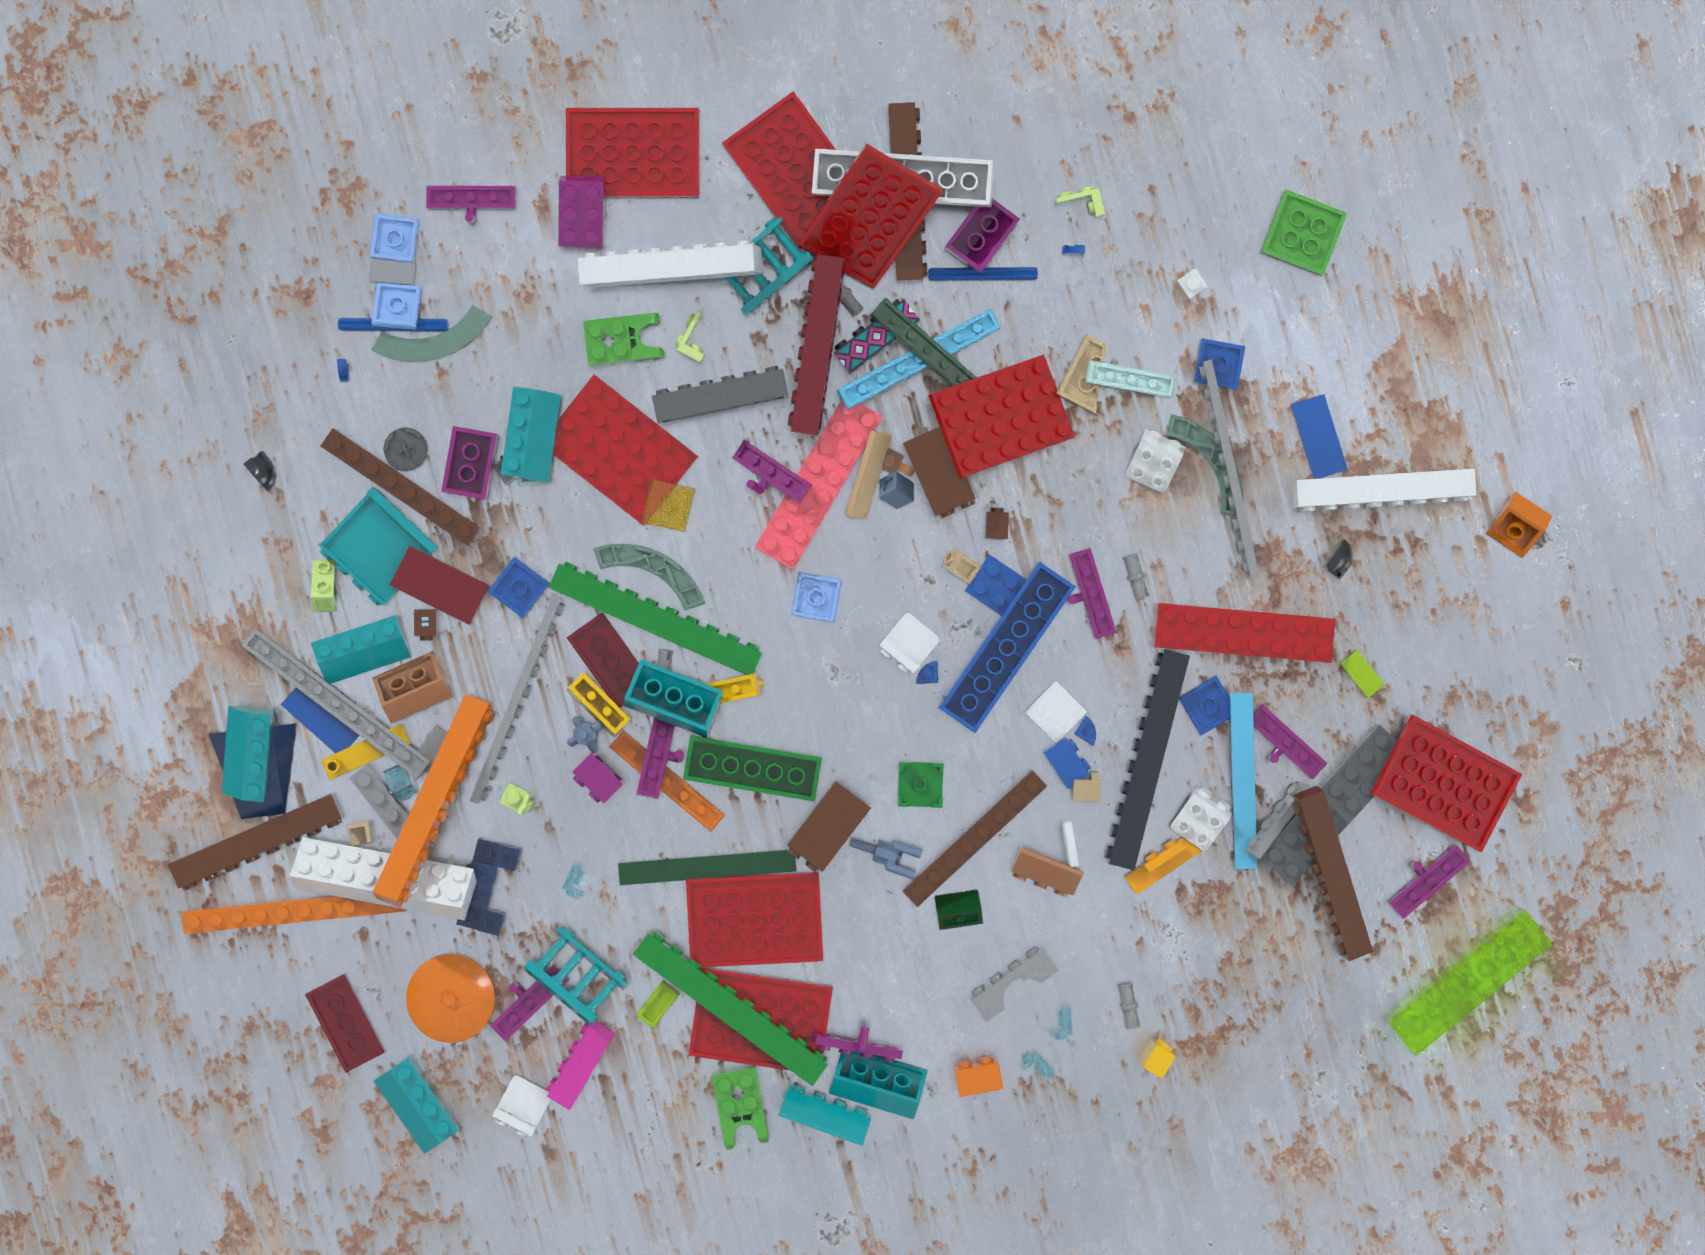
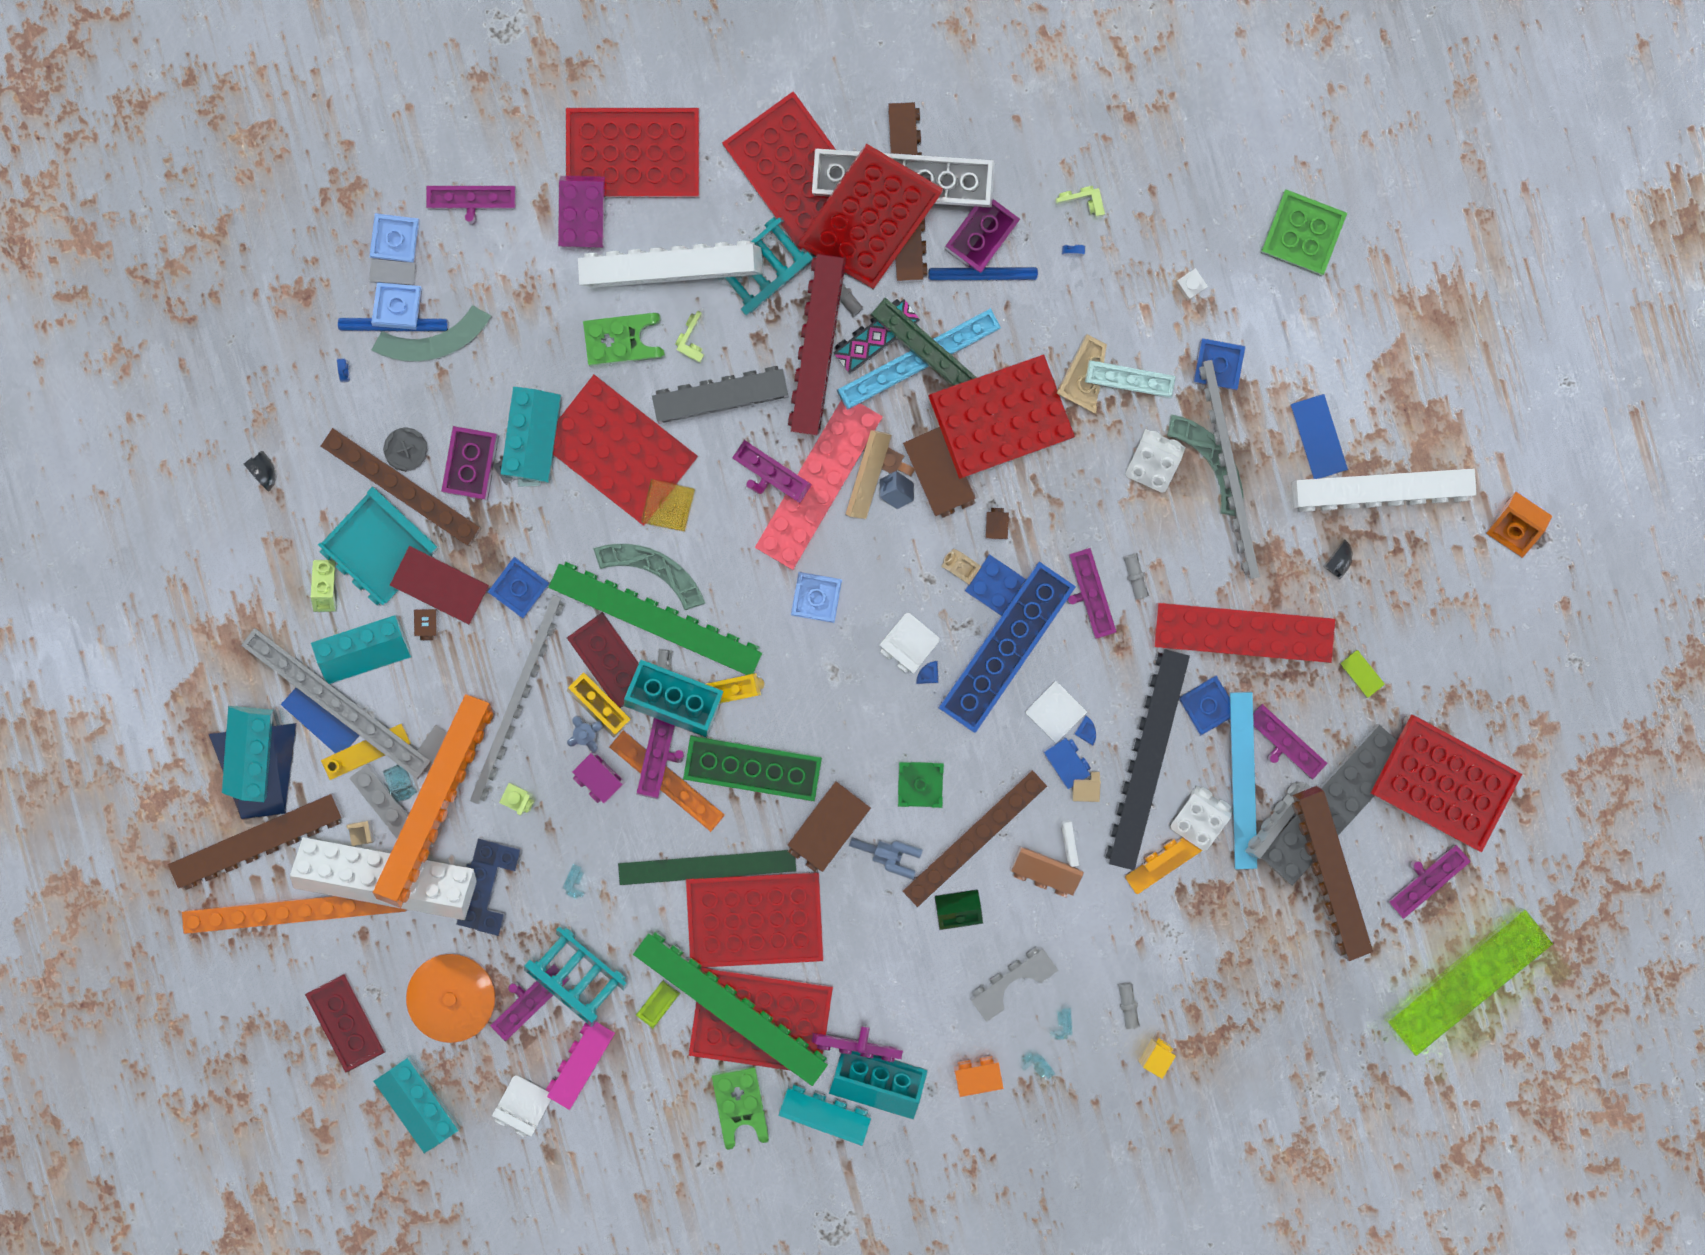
(411, 687): nougat slope -> none

